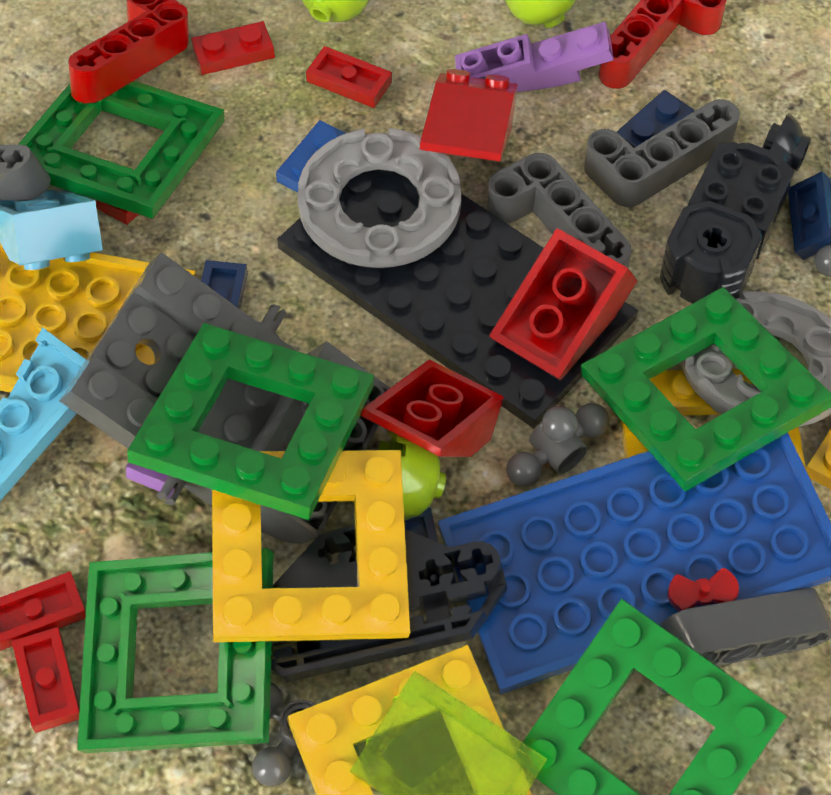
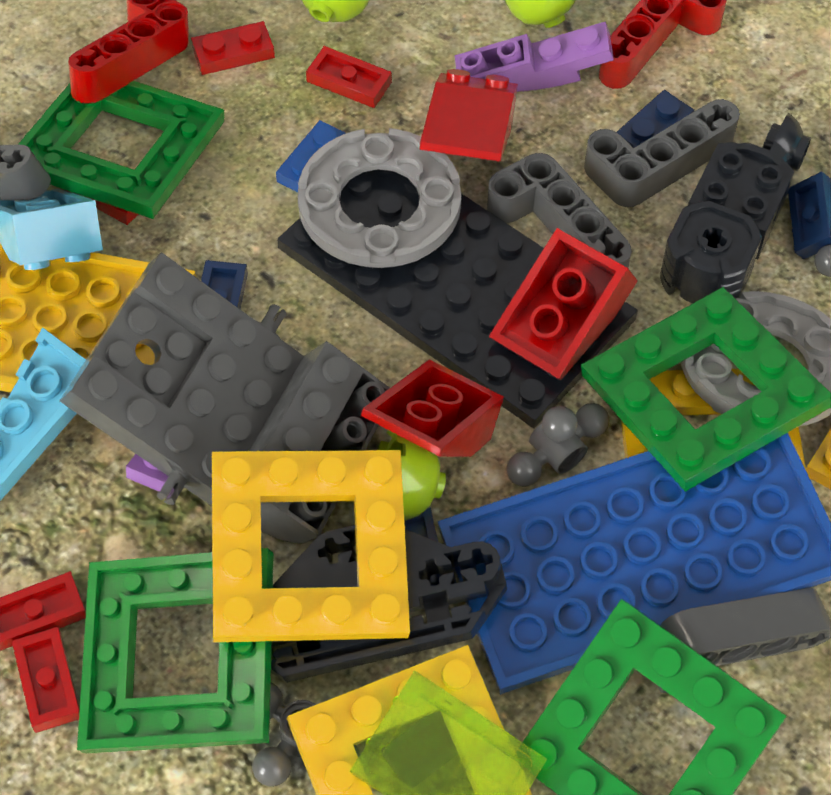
(293, 484): green plate -> none
(718, 589): red piece -> none

